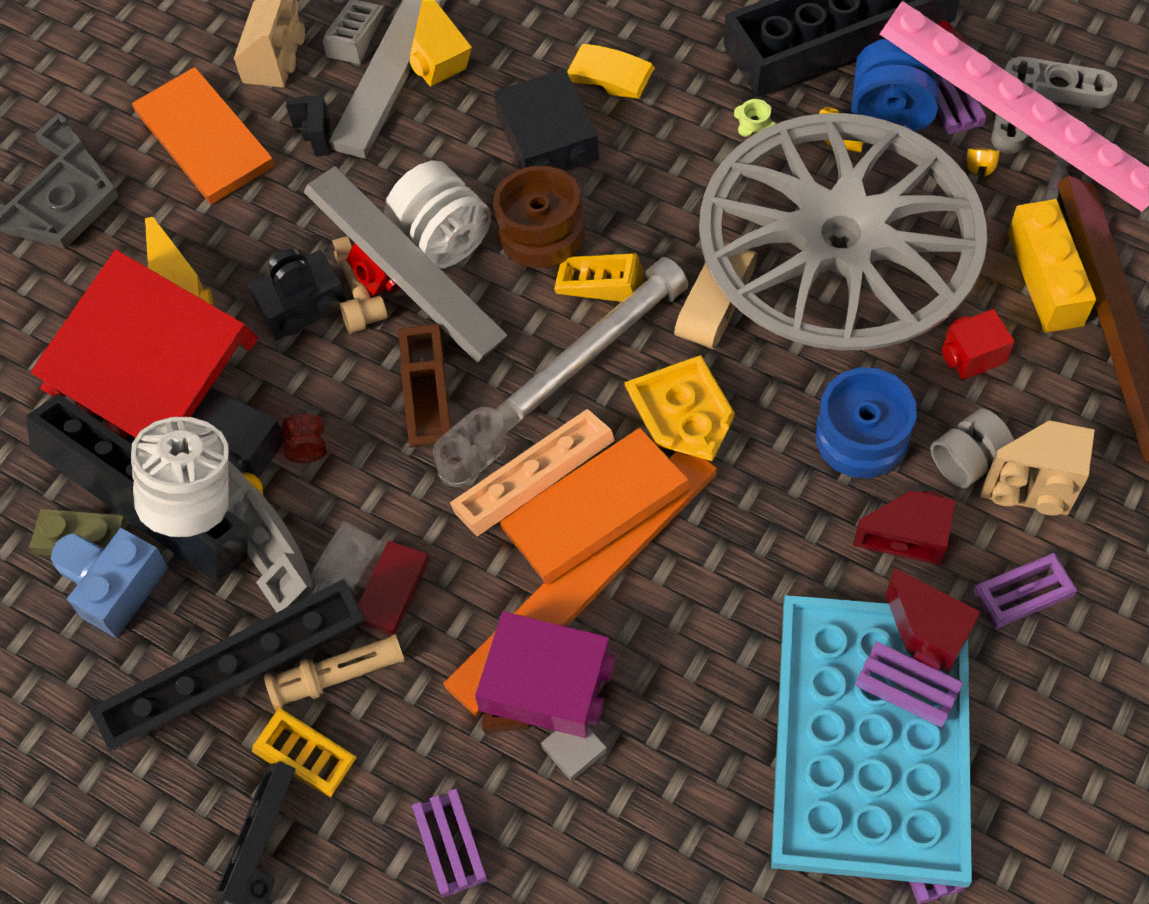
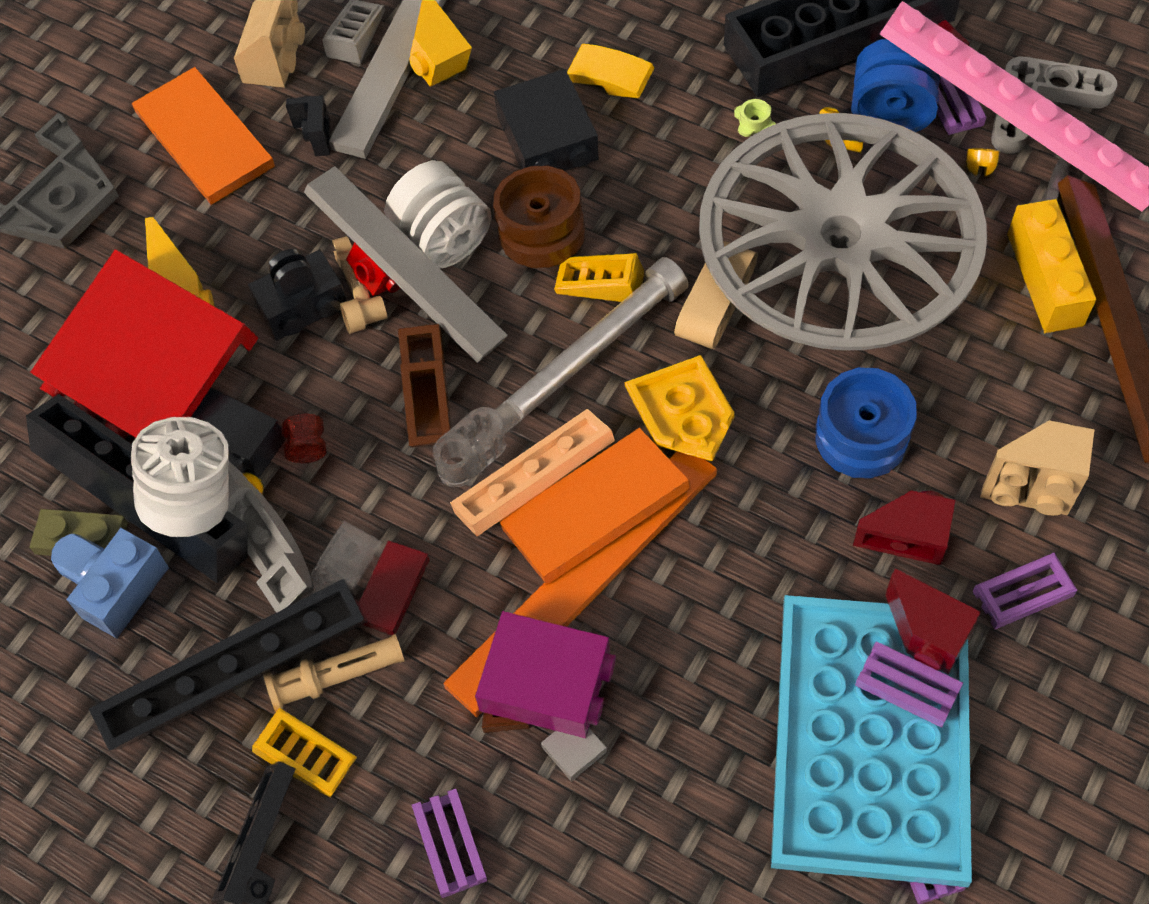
(970, 449): light grey wheel -> none
(977, 344): red brick -> none

